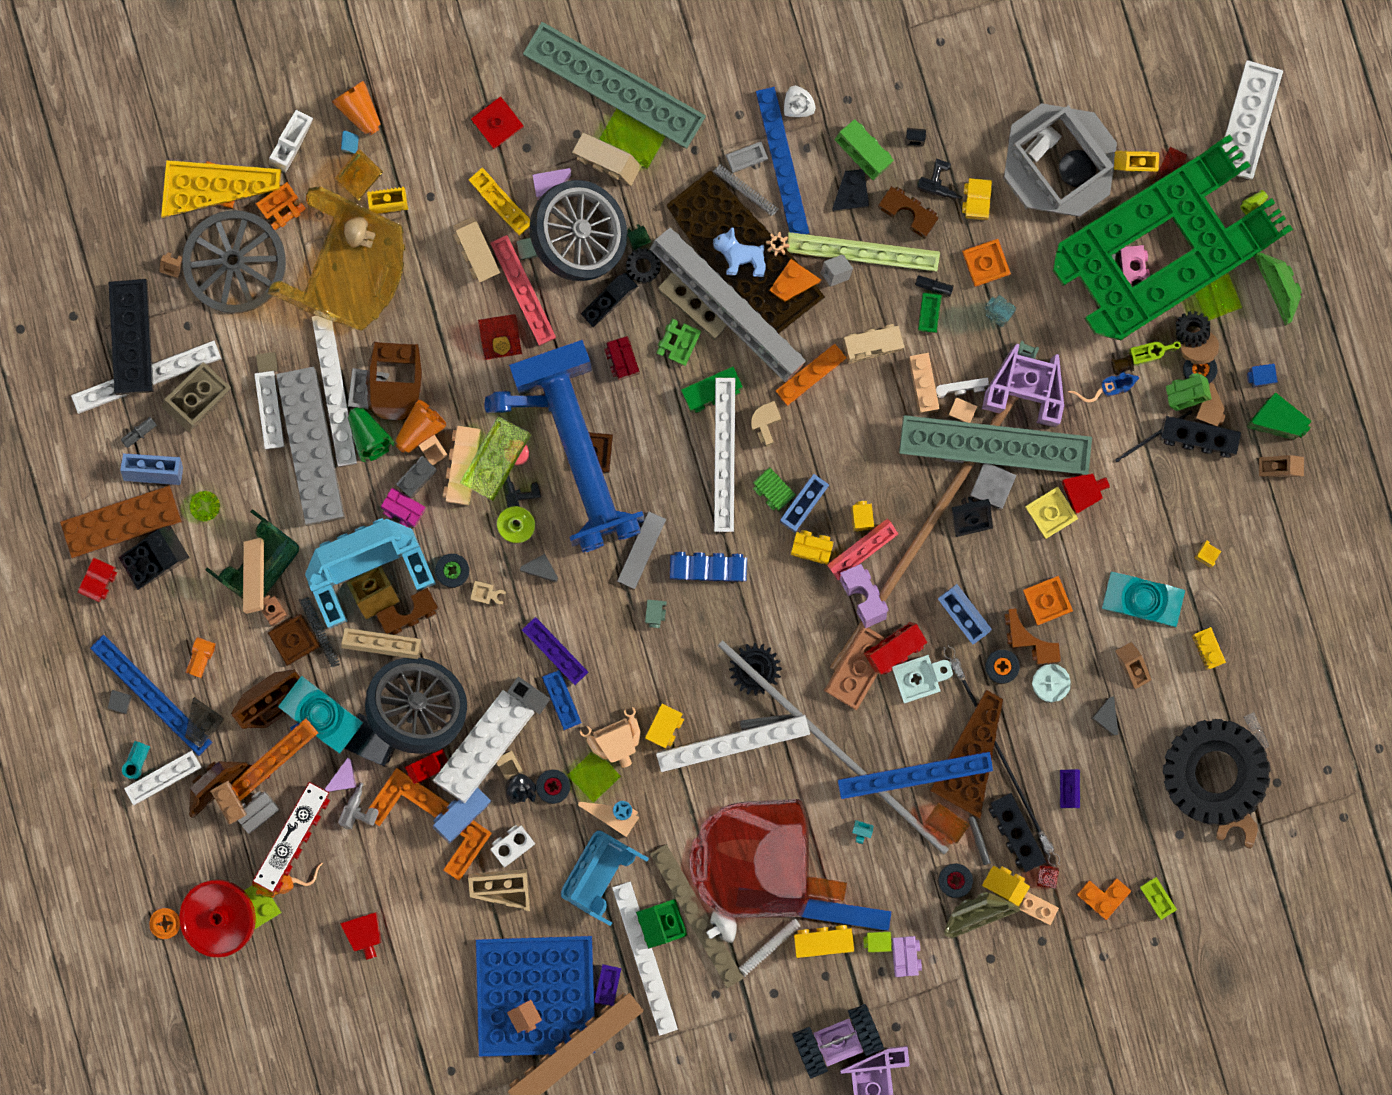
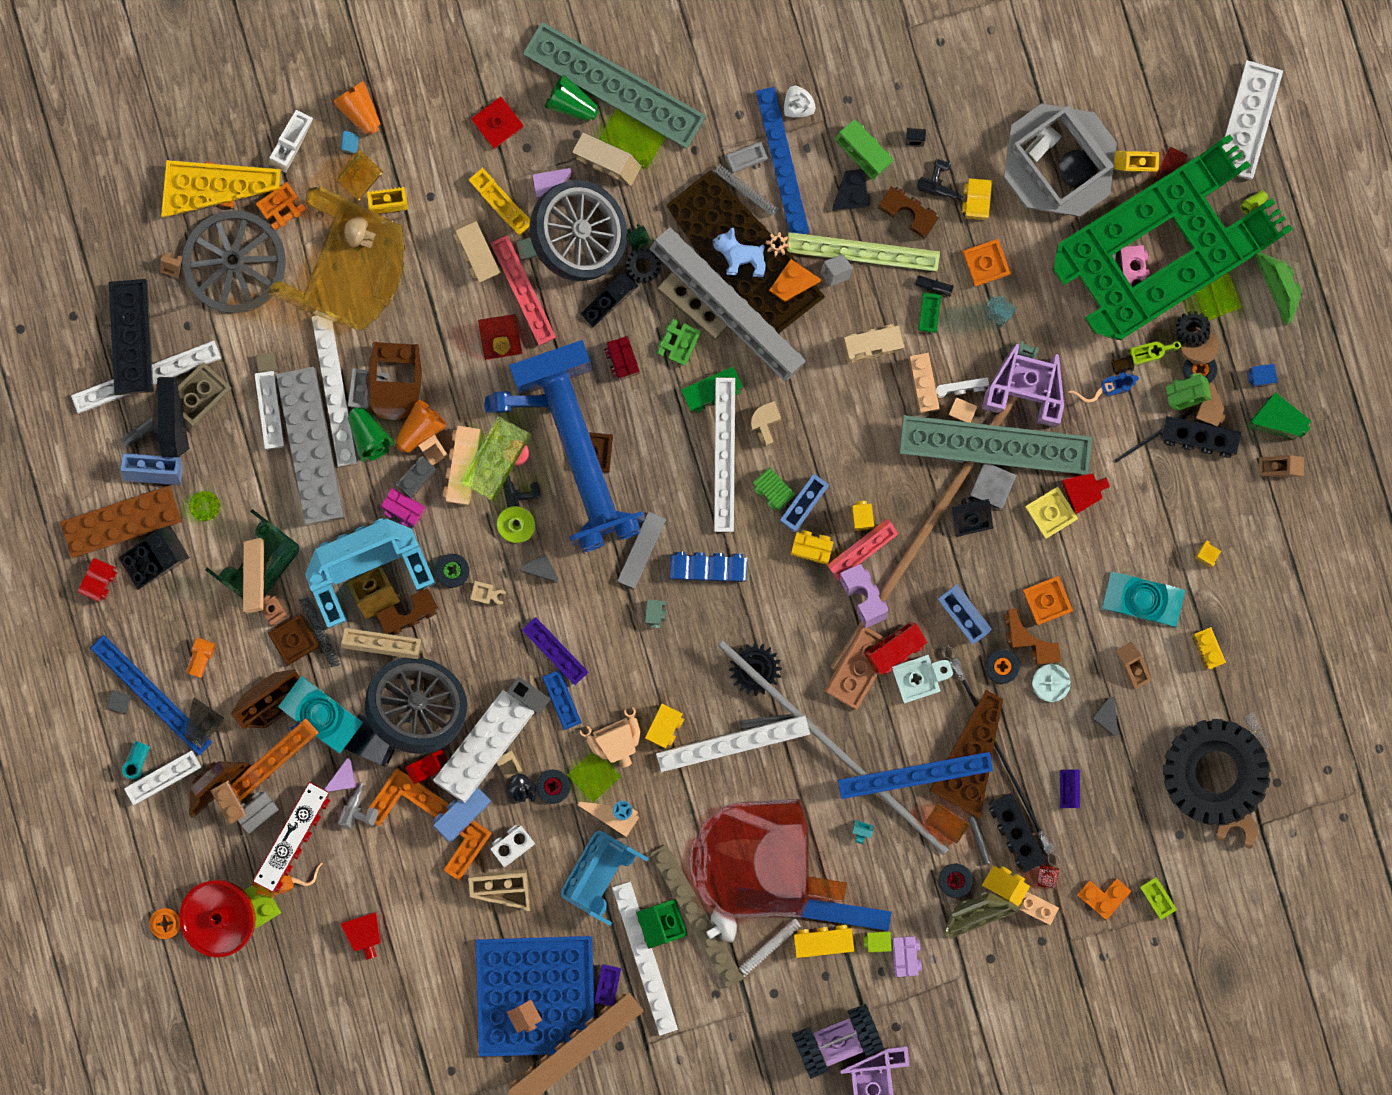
(168, 420): none -> black wedge
(571, 101): none -> green cone
(811, 374): orange plate -> none

